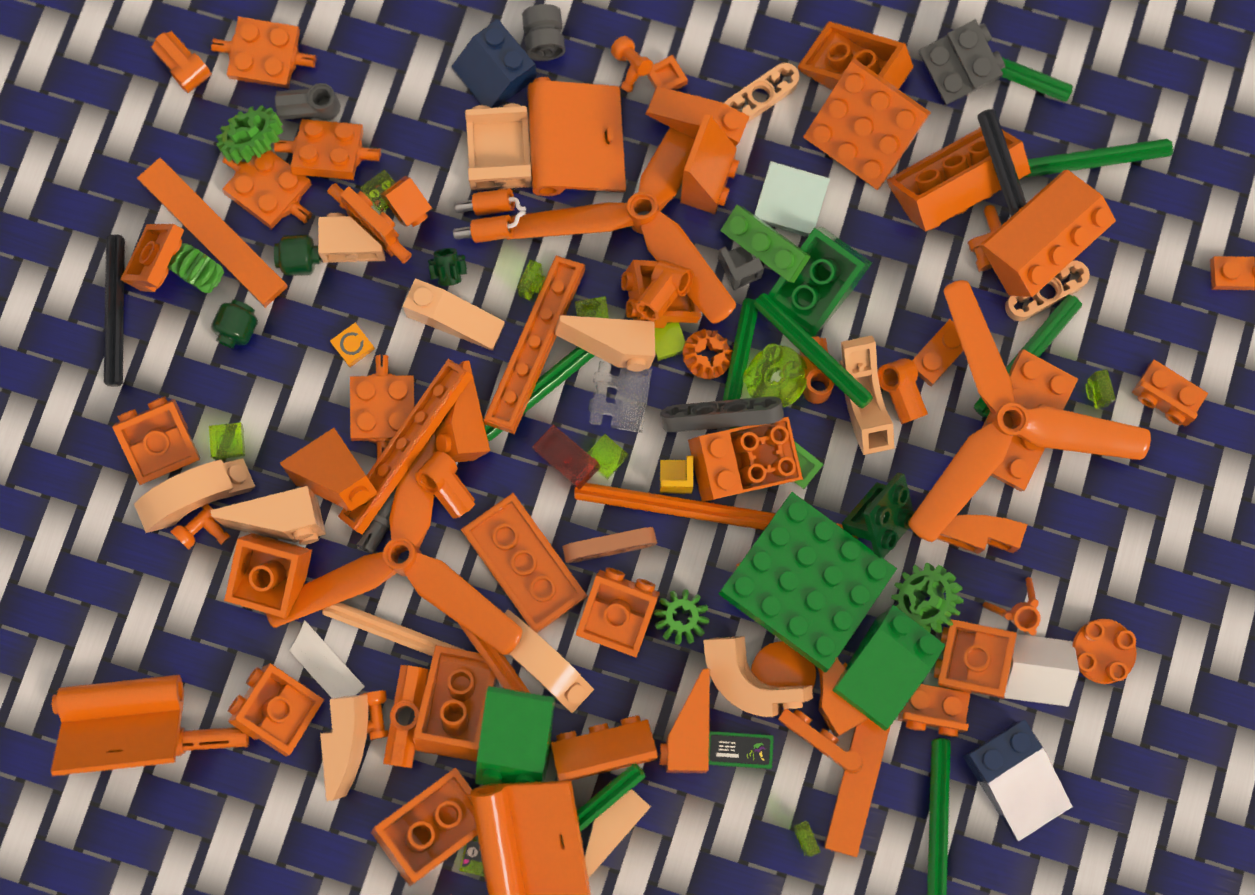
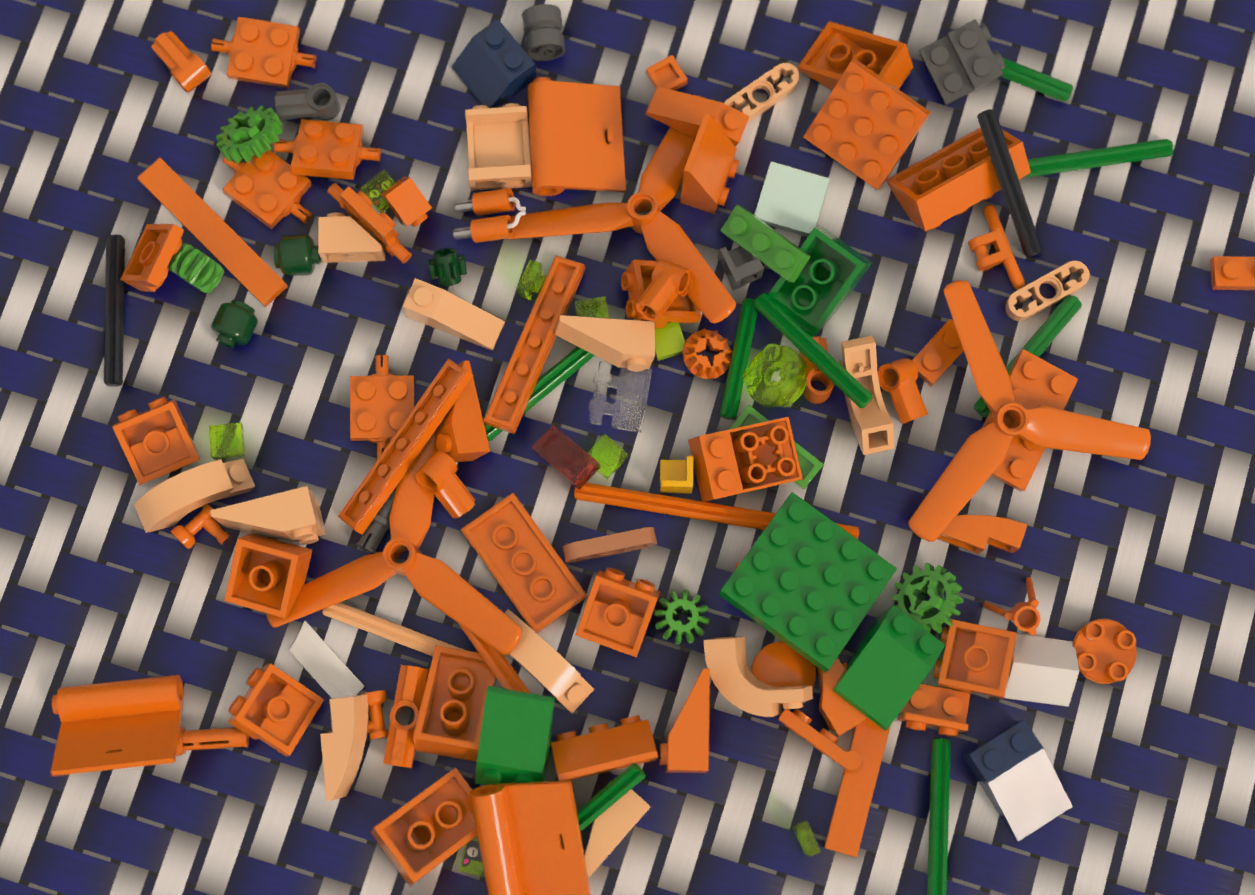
(330, 471): orange slope -> none
(352, 344): light orange tile -> none
(624, 50): orange piece -> none
(722, 414): dark grey beam -> none
(740, 750): black tile -> none
(882, 515): dark green bracket -> none
(1047, 234): orange slope -> none
(1100, 389): clear neon green plate -> none
(1169, 393): orange bracket -> none

